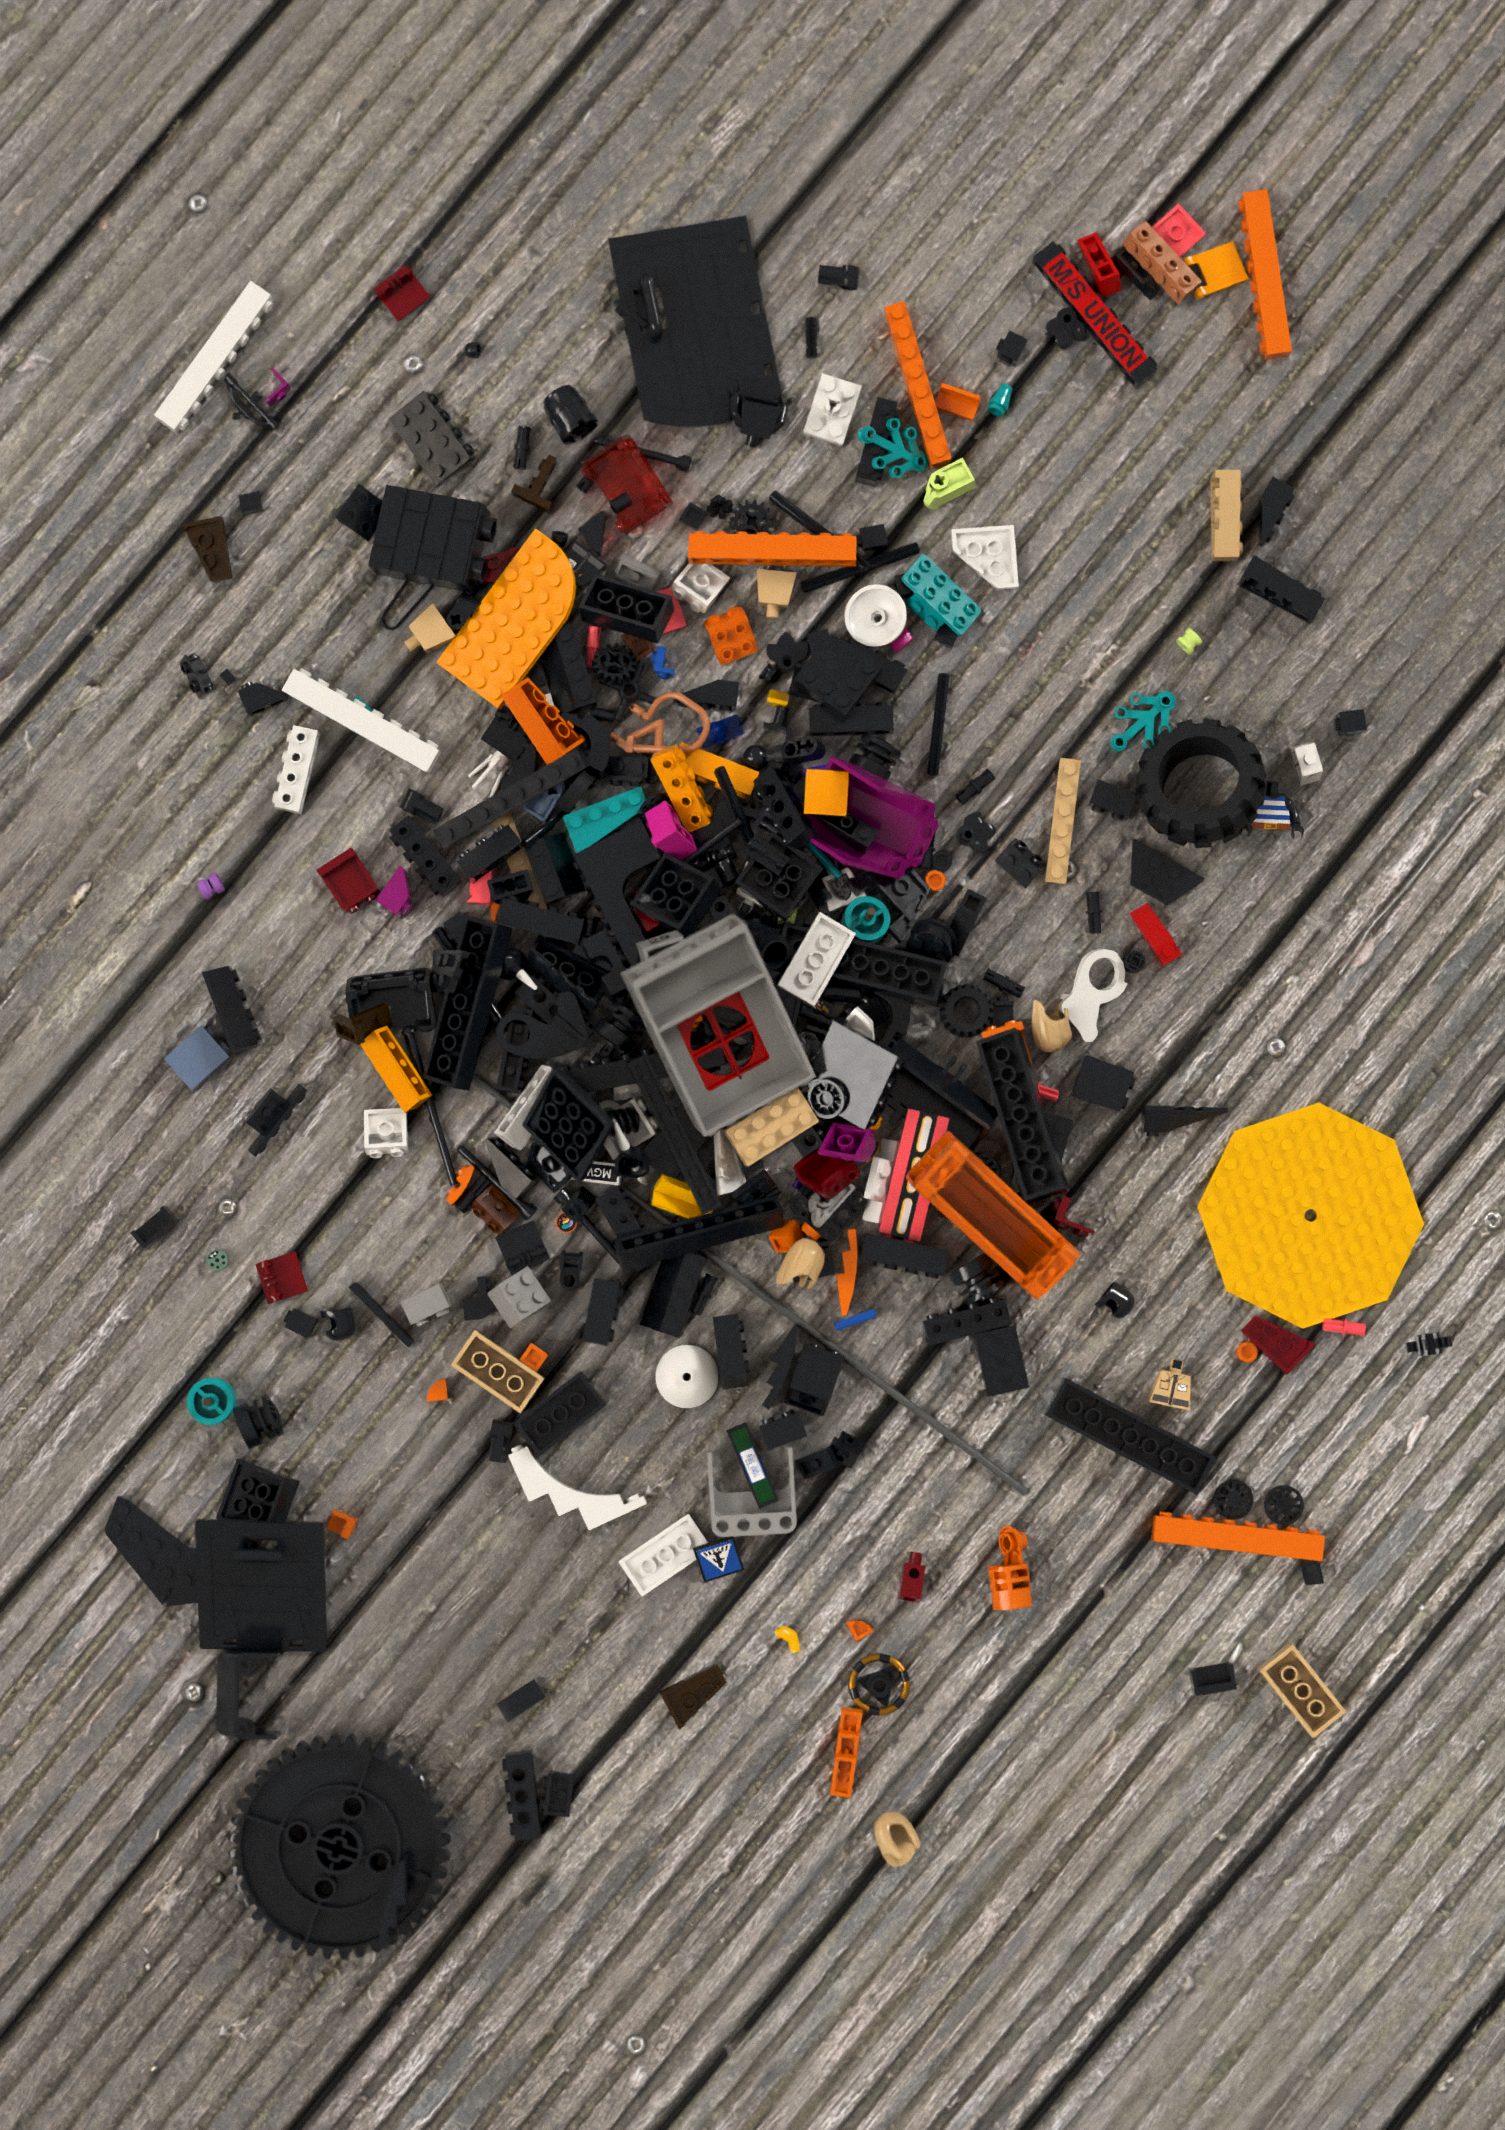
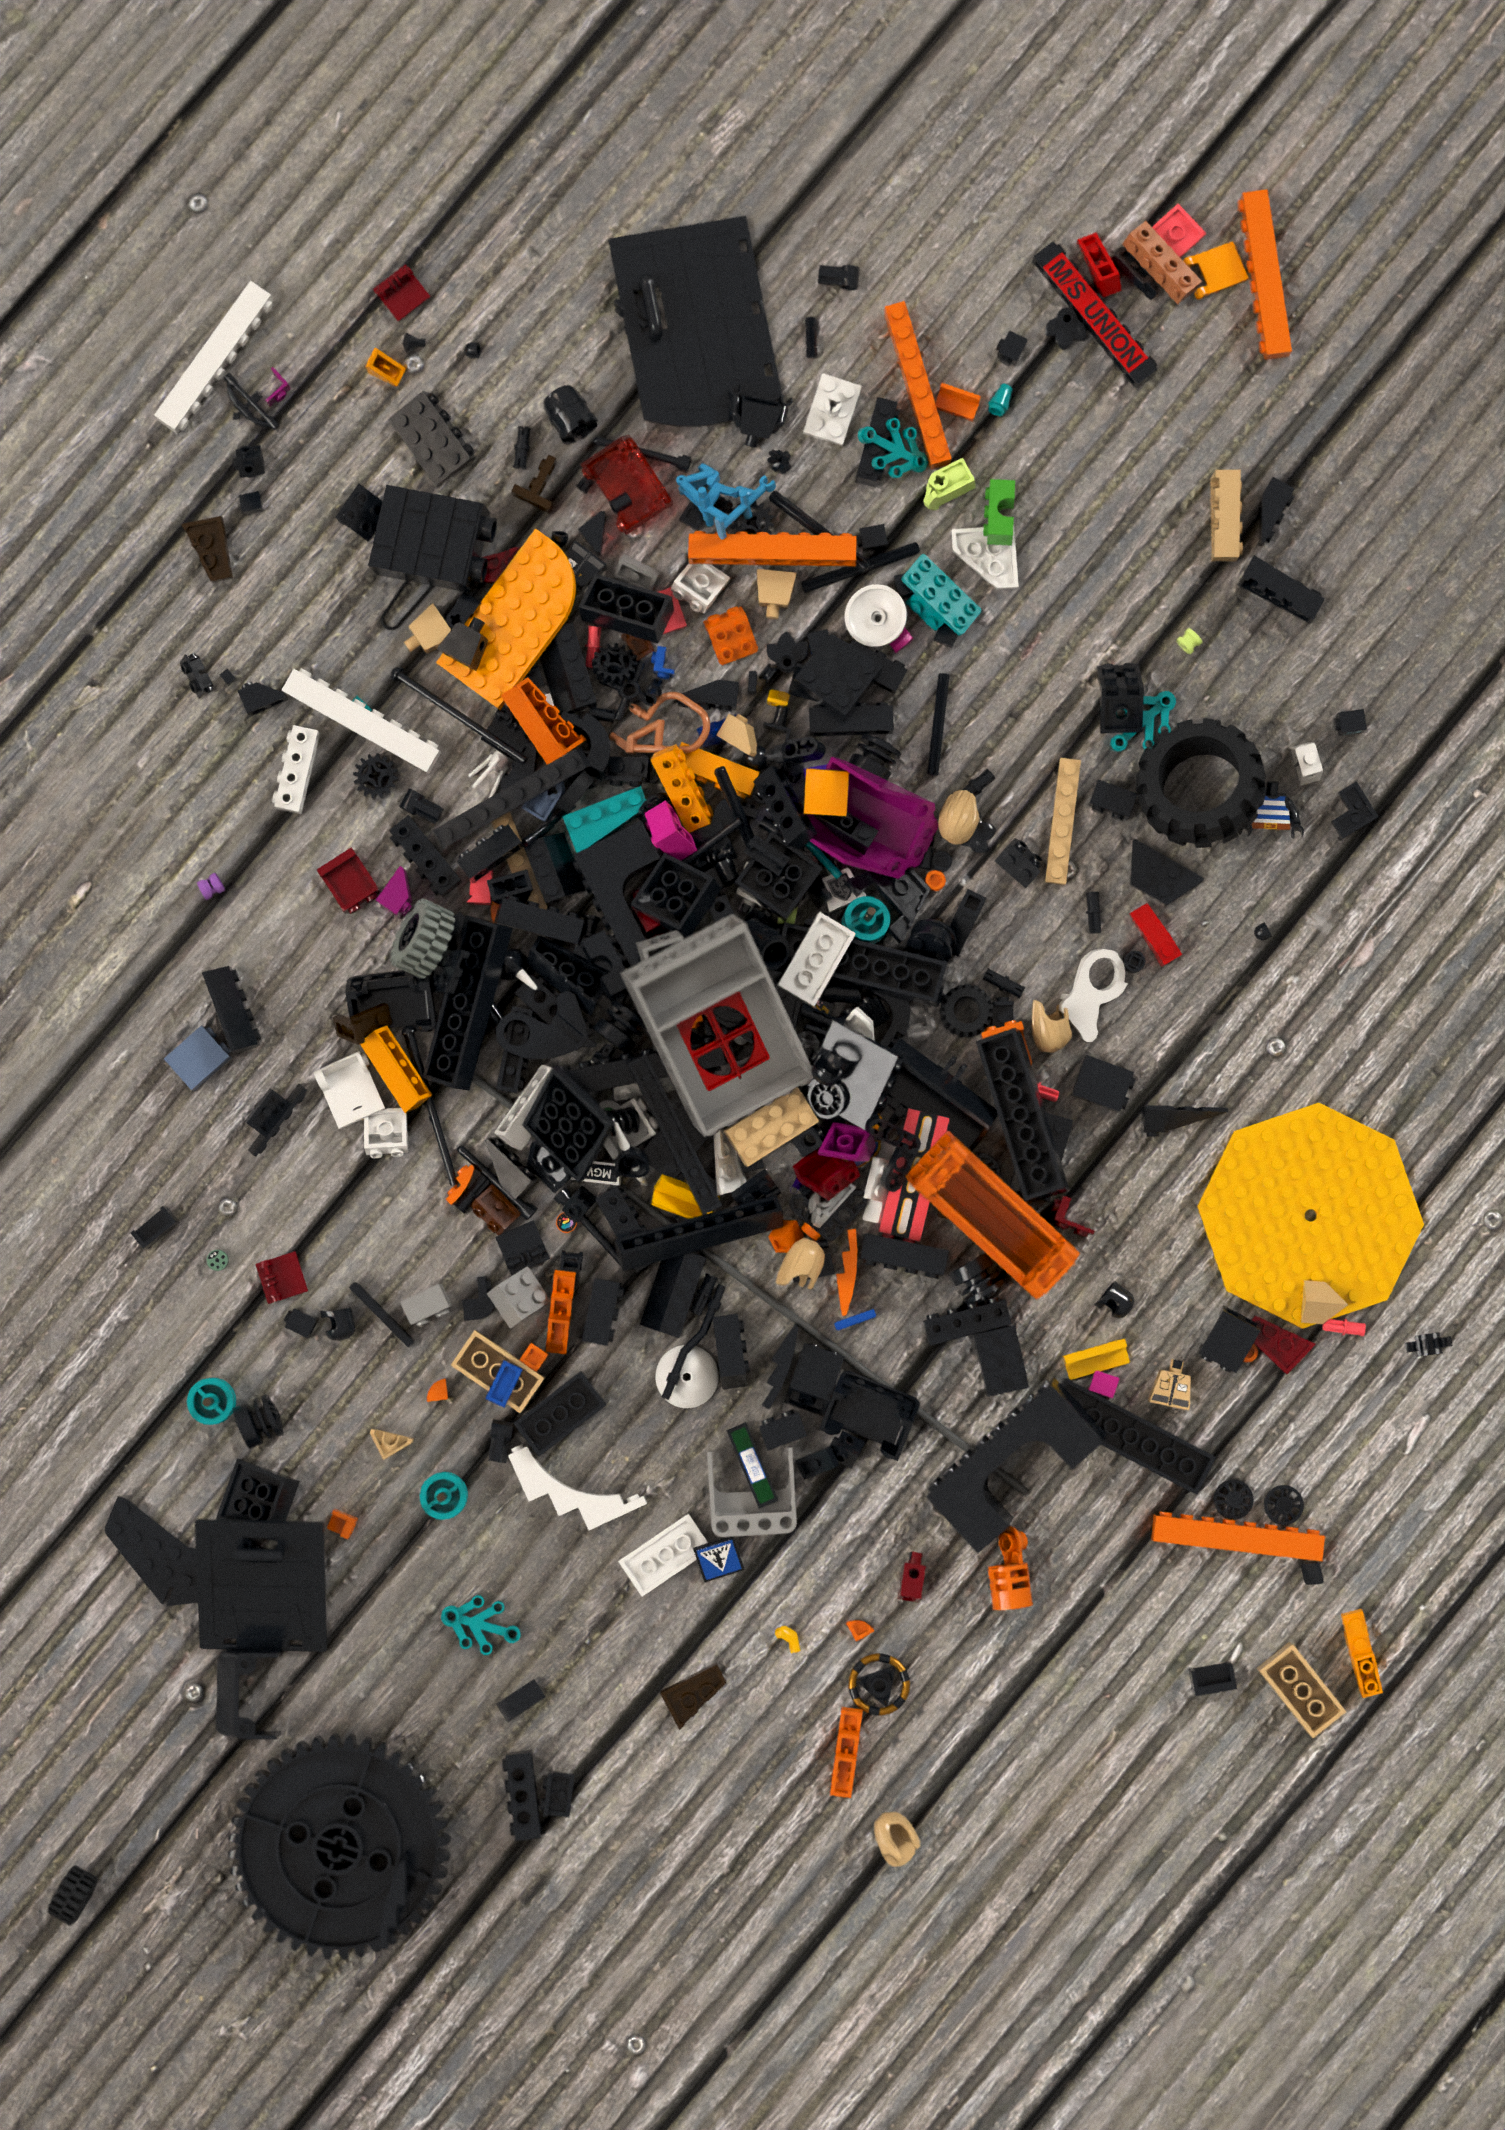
(72, 1895): none -> black tyre
(249, 461): none -> black brick
(348, 1087): none -> white door
(367, 778): none -> black gear
(384, 367): none -> light orange slope
(389, 1443): none -> tan slope
(397, 673): none -> black bar
(411, 343): none -> black rock
(422, 938): none -> light grey wheel
(443, 1495): none -> teal wheel
(465, 643): none -> black torso
(477, 1623): none -> teal plant
(504, 1384): none -> blue tile
(560, 1312): none -> orange slope
(652, 692): none -> black axle
(673, 1377): none -> black bar
(705, 500): none -> dark azure piece
(739, 734): none -> tan slope
(752, 684): none -> black tile
(780, 461): none -> black plant
(828, 1068): none -> black helmet
(871, 1412): none -> black windscreen
(901, 1150): none -> black beam
(958, 817): none -> tan hair
(999, 527): none -> bright green arch
(1044, 1417): none -> black arch
(1096, 1359): none -> yellow panel
(1104, 1384): none -> dark pink panel
(1120, 689): none -> black bracket
(1230, 1340): none -> black panel
(1262, 932): none -> black hinge
(1319, 1302): none -> tan slope
(1359, 811): none -> black panel
(1361, 1653): none -> light orange slope

